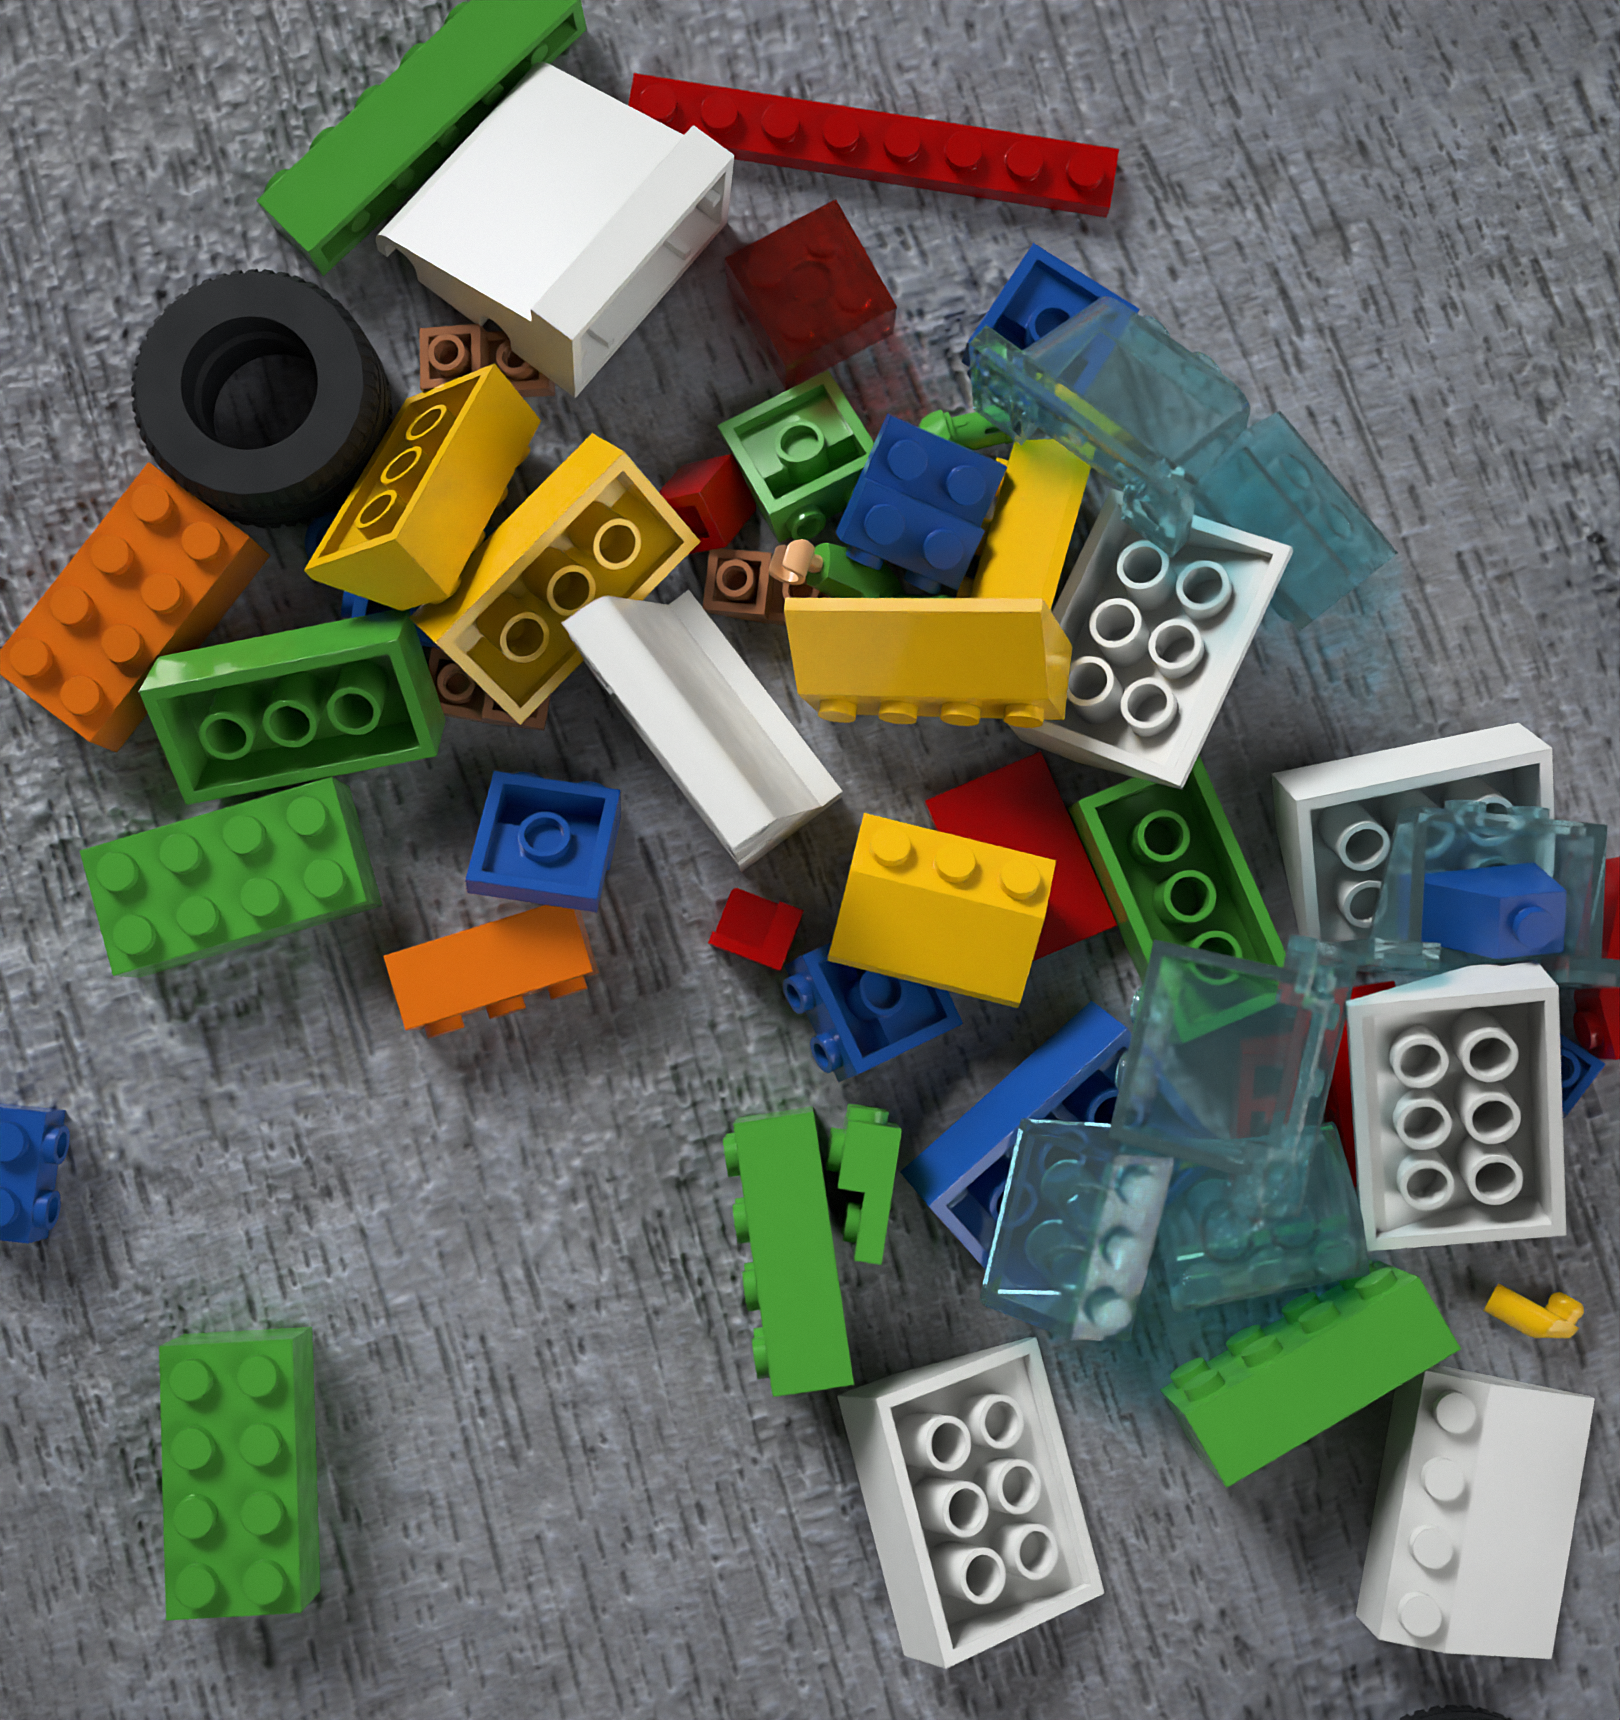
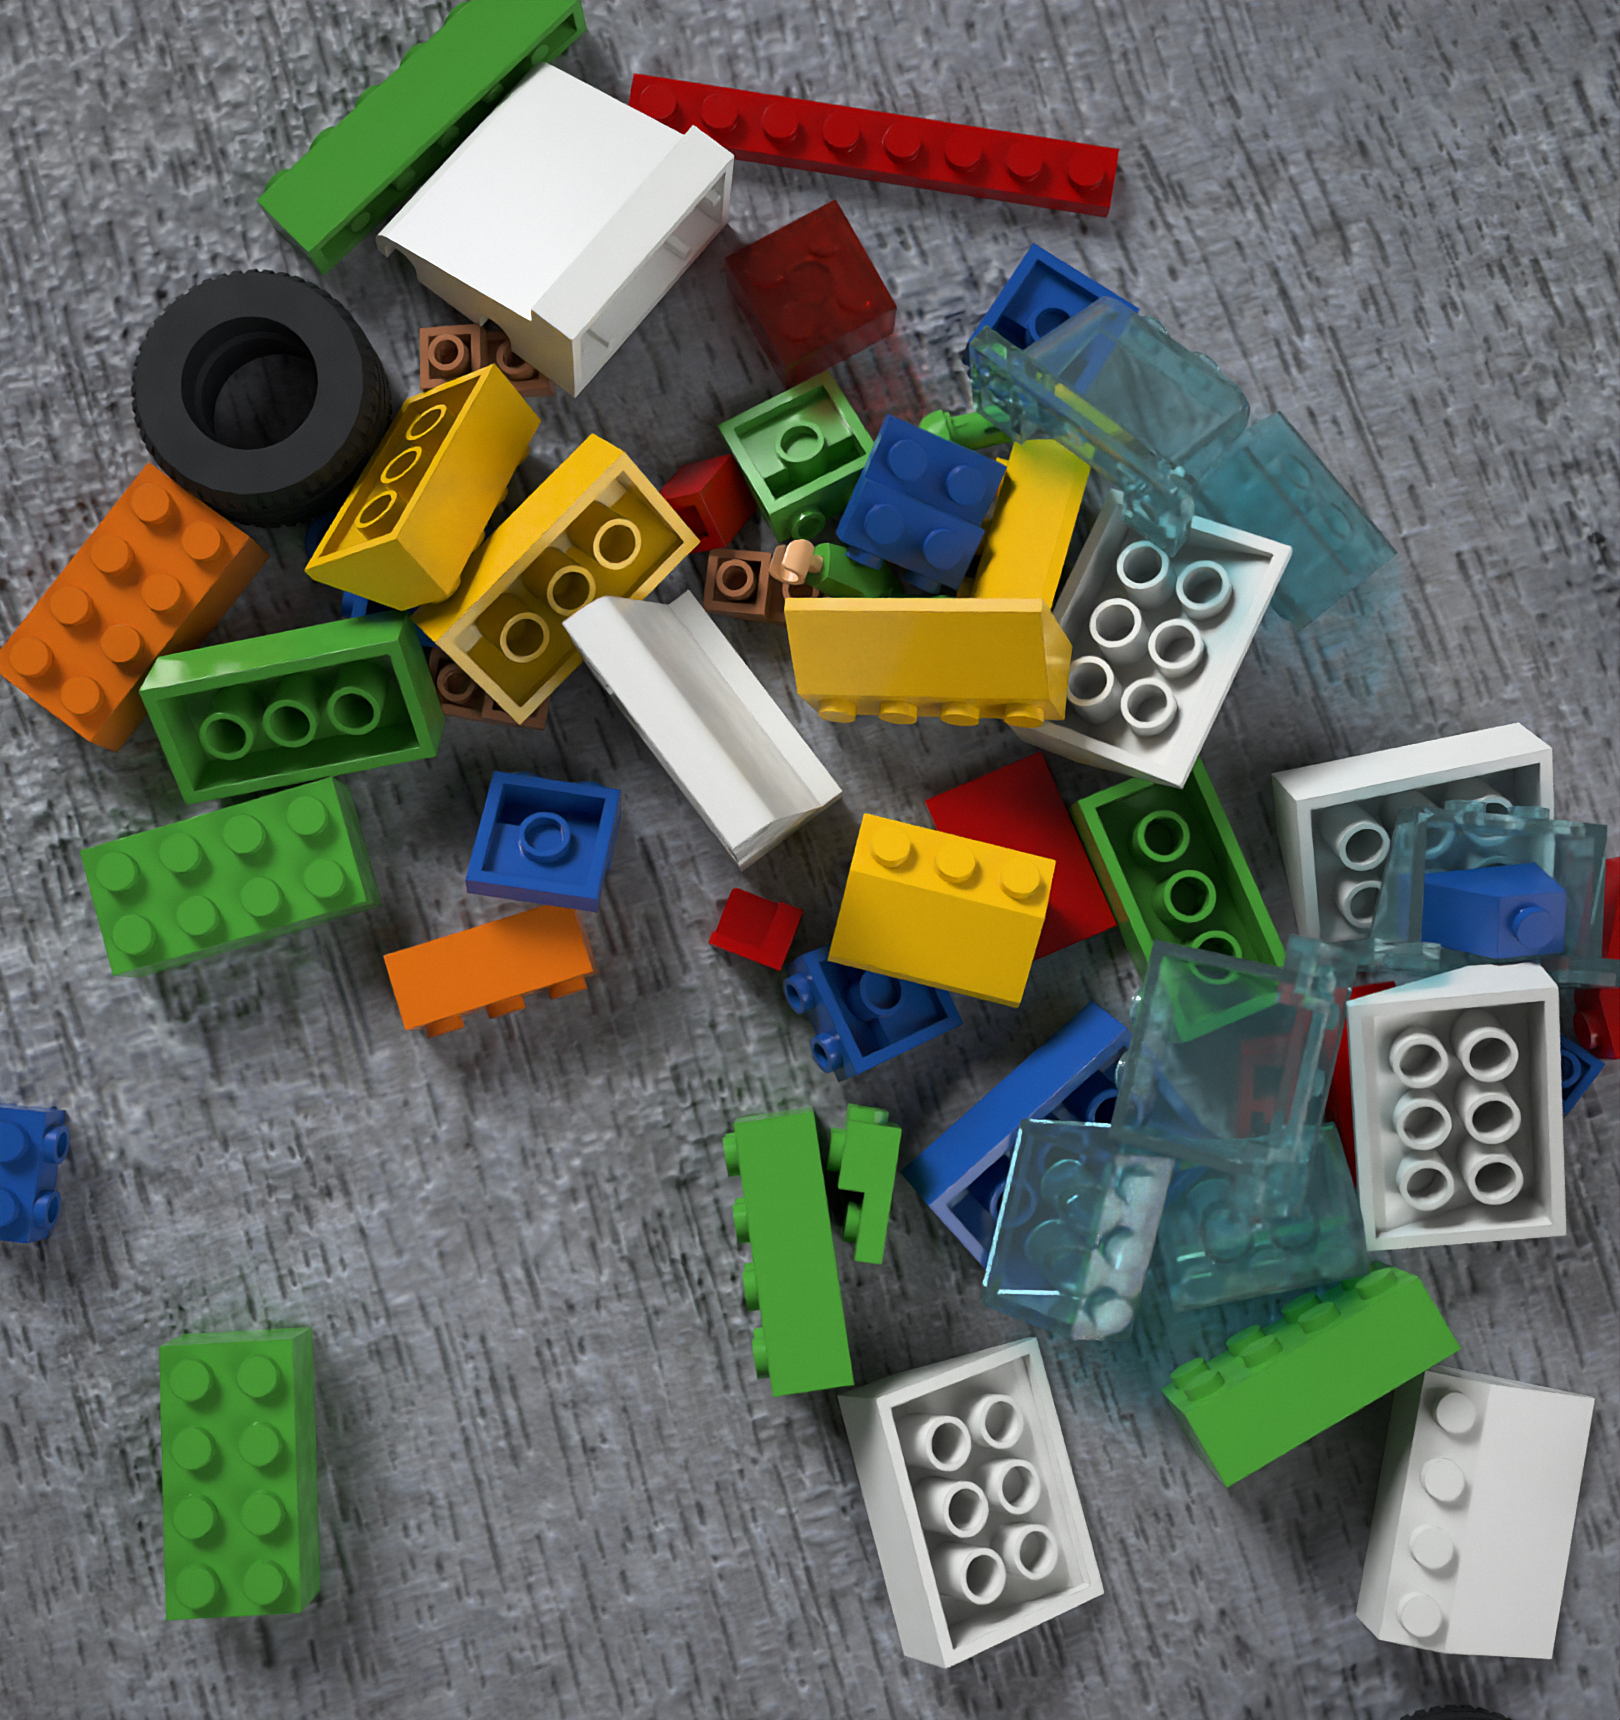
(1533, 1320): yellow arm -> none

